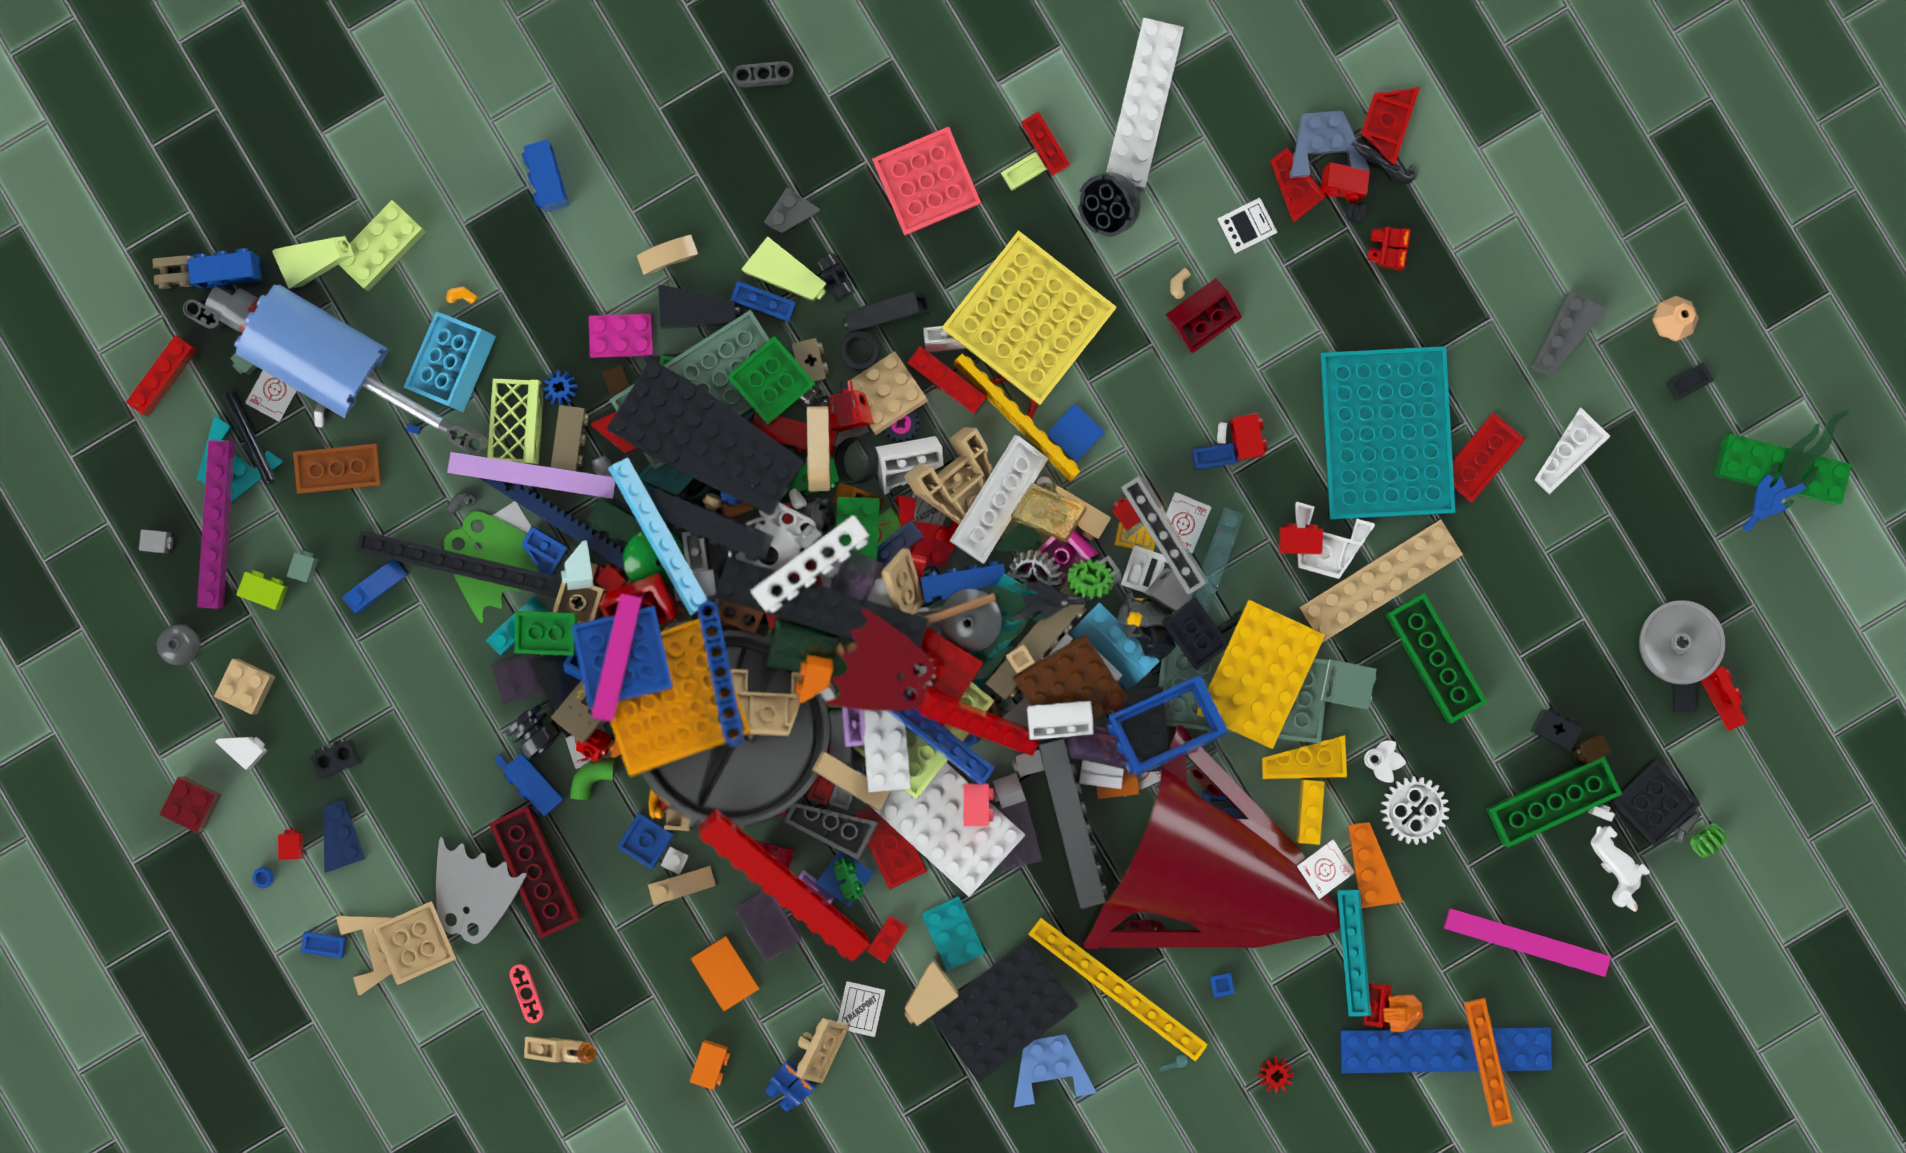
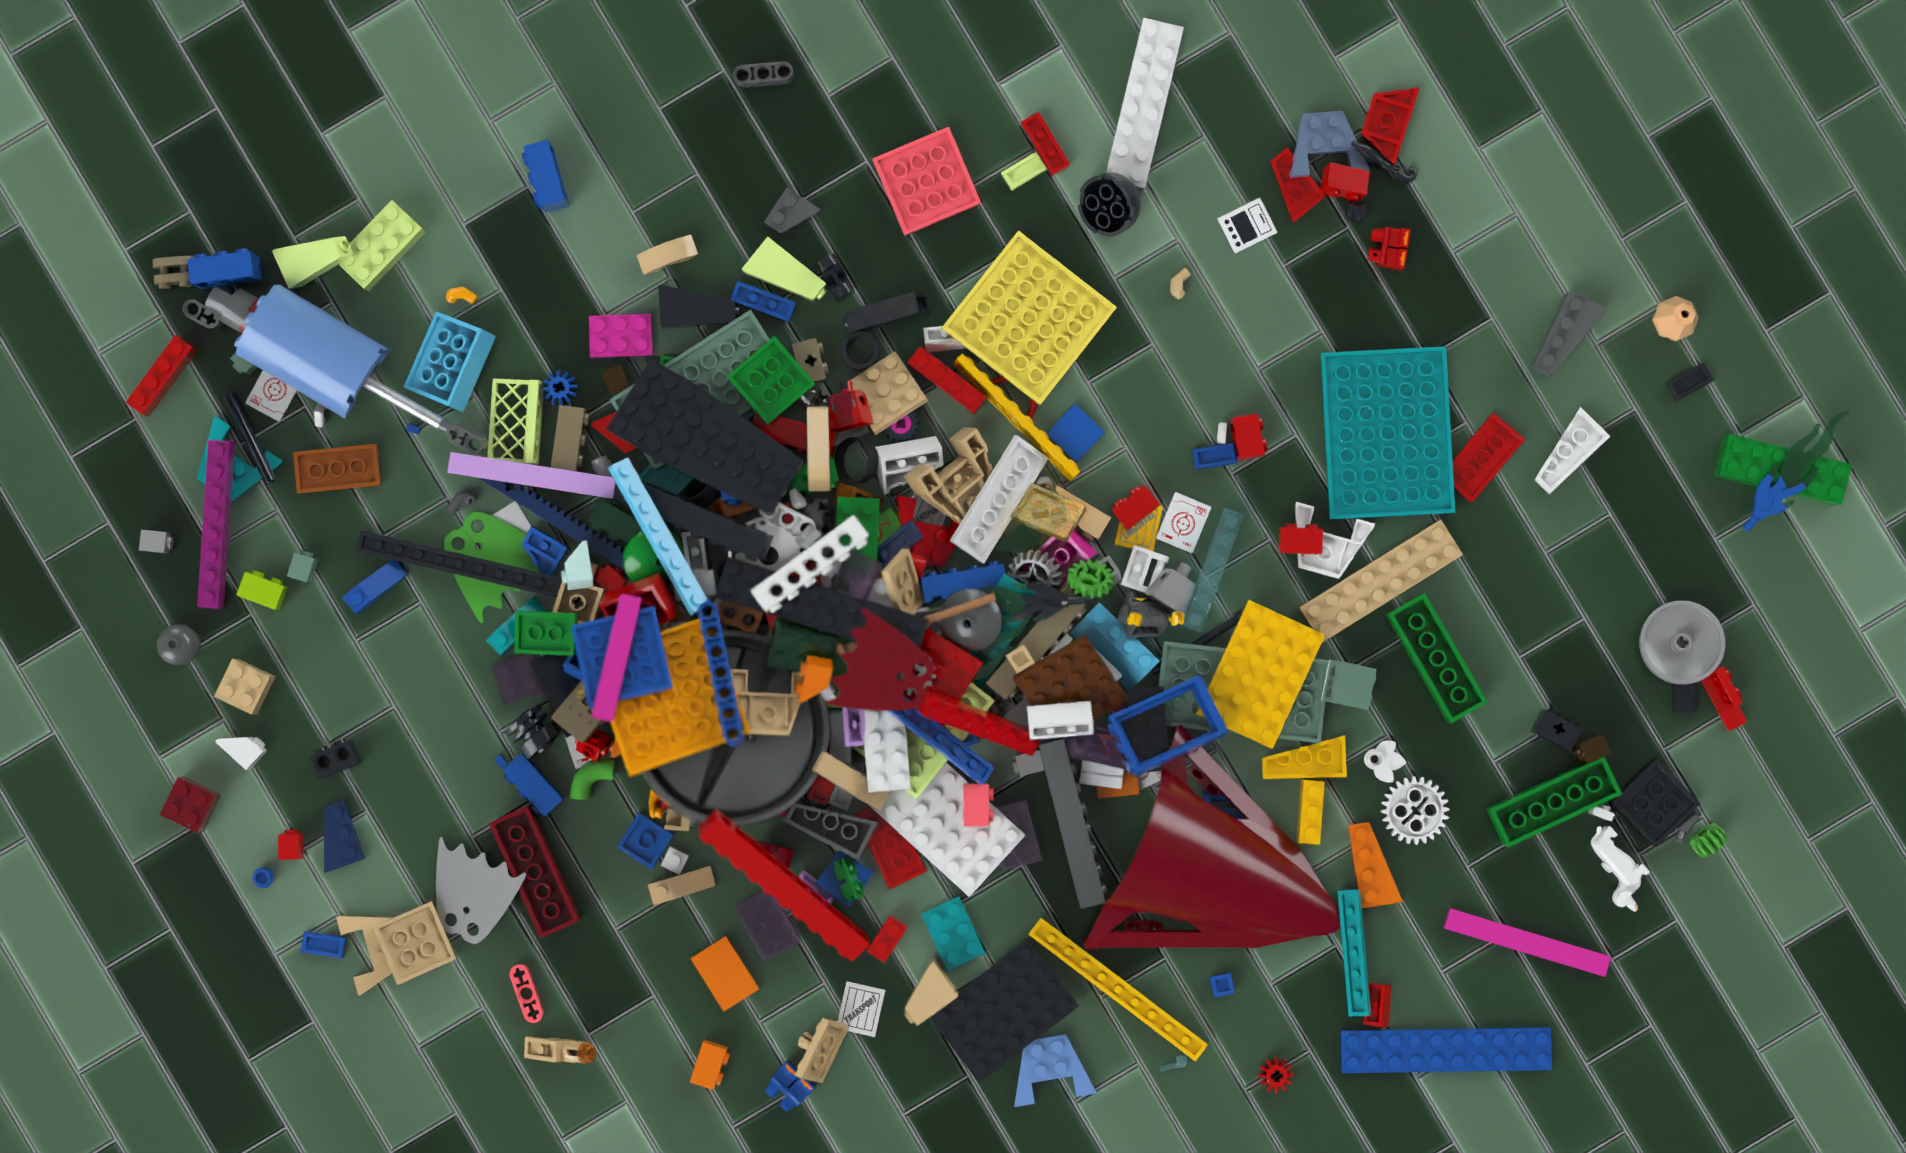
(712, 501): tan plate -> none
(1008, 791): light grey brick -> none
(1157, 642): black brick -> none
(1164, 534): light grey brick -> none
(1195, 633): black tile -> none
(1204, 315): dark red slope -> none
(1325, 869): white sticker -> none
(1404, 1012): orange hair -> none
(1488, 1062): orange tile -> none

